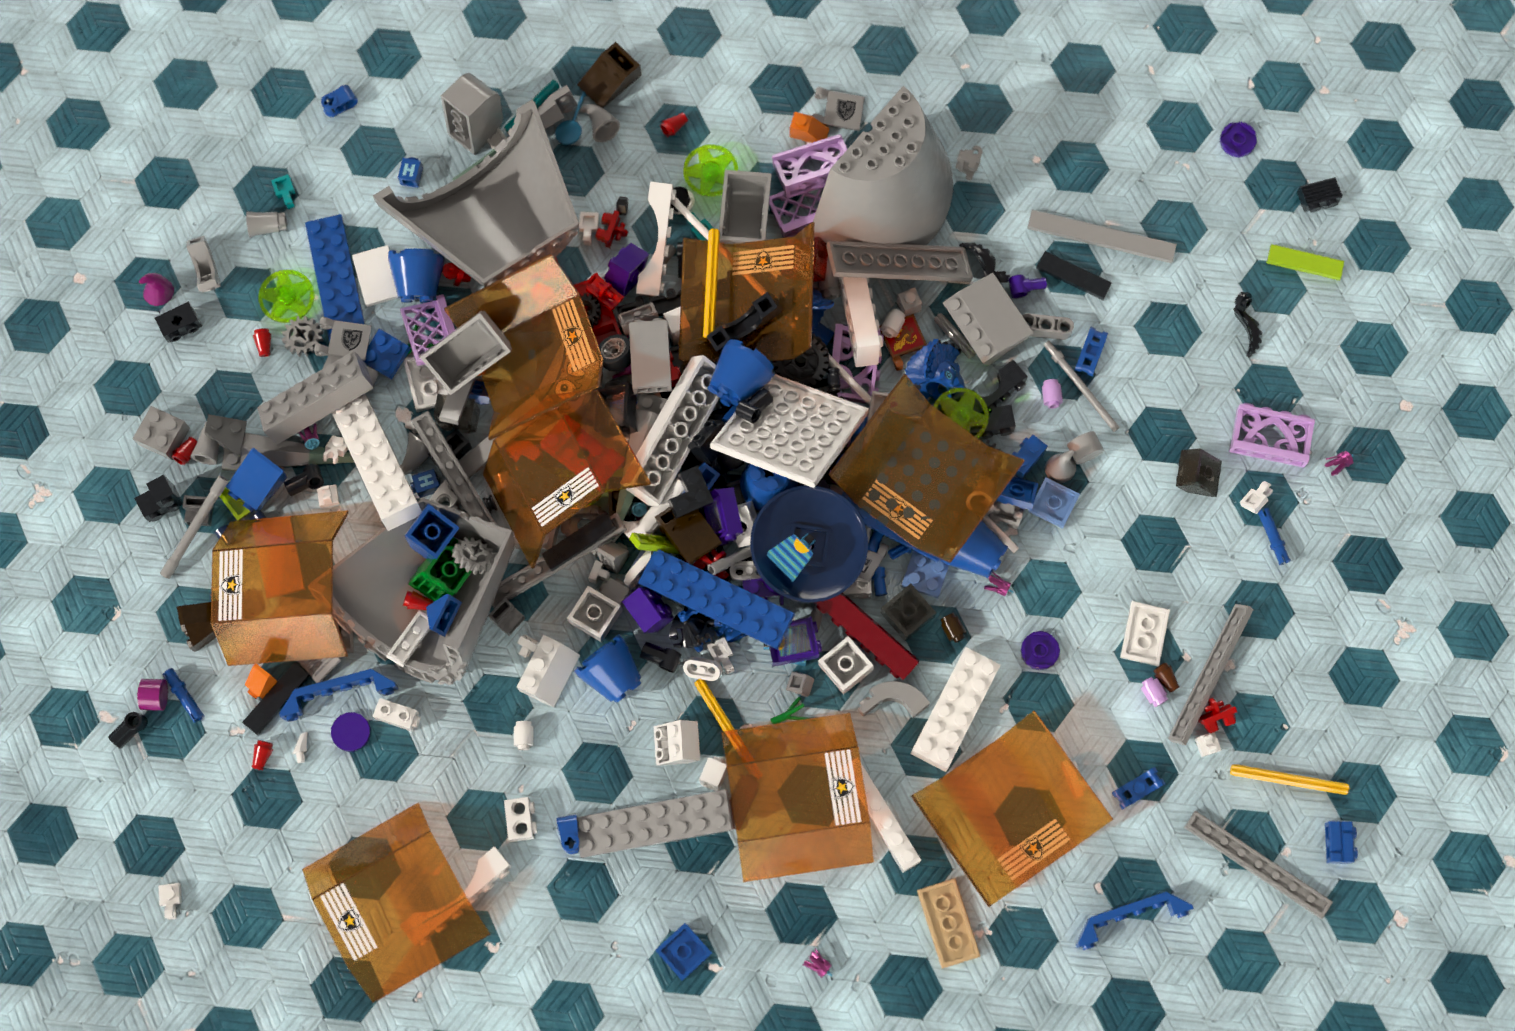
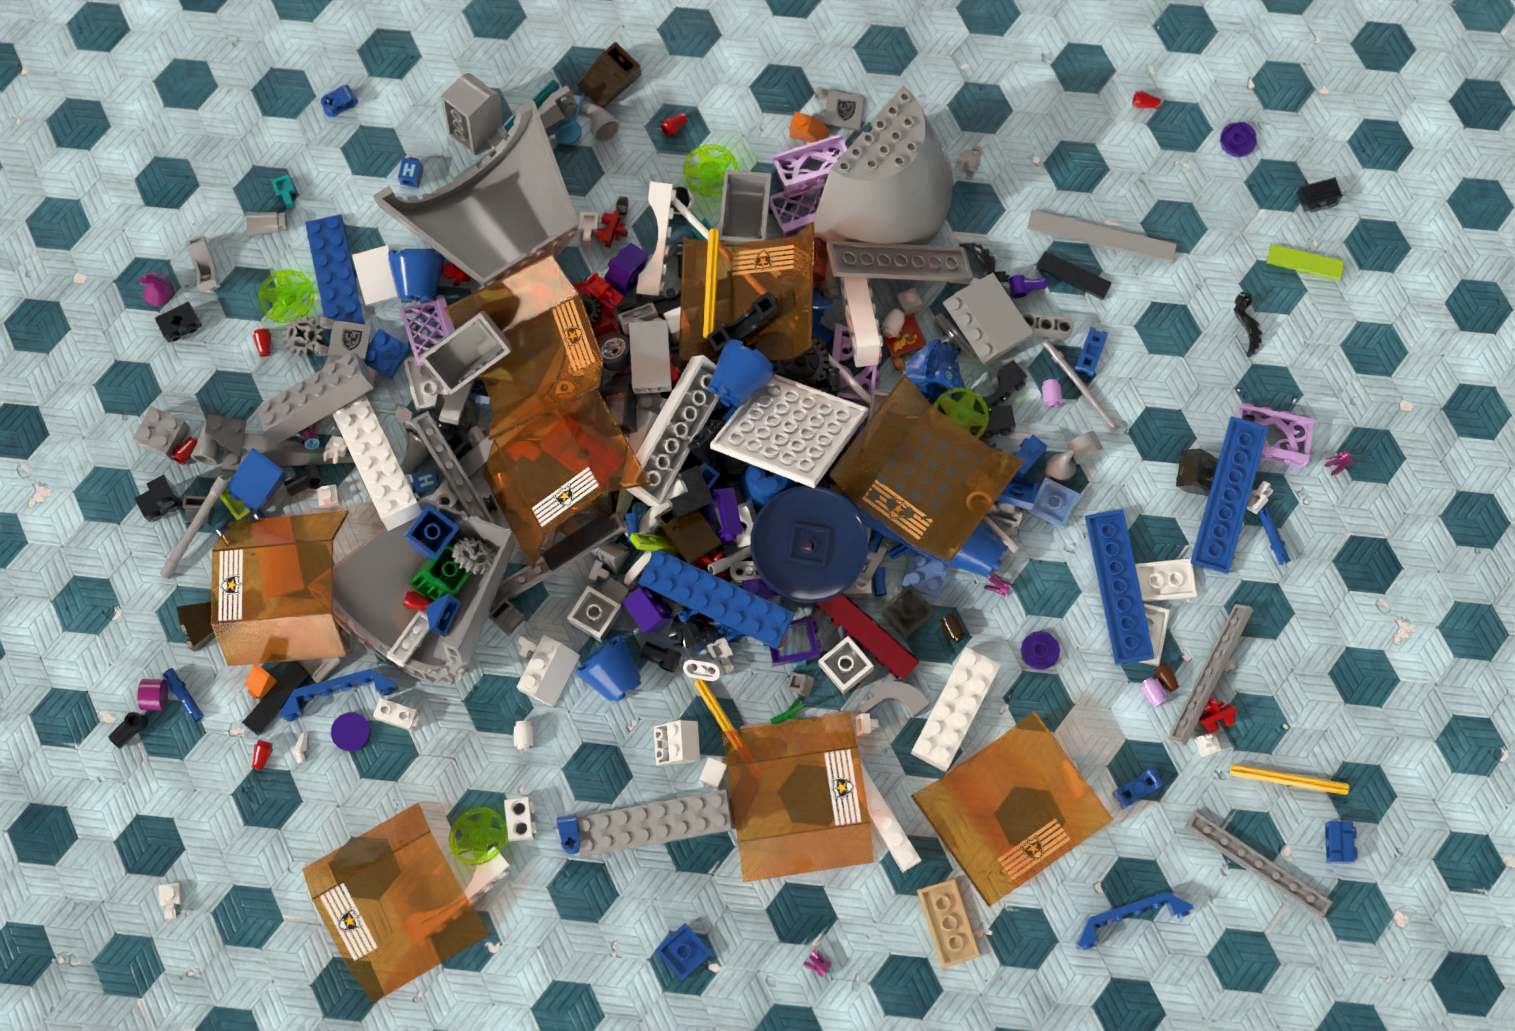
(475, 436): none -> white tile
(477, 836): none -> clear neon green wheel
(632, 523): none -> blue pin
(752, 409): black piece -> none
(792, 554): torso -> none
(865, 724): none -> white tile
(1119, 587): none -> blue plate
(1145, 100): none -> red cone
(1166, 580): none -> white tile
(1229, 495): none -> blue plate

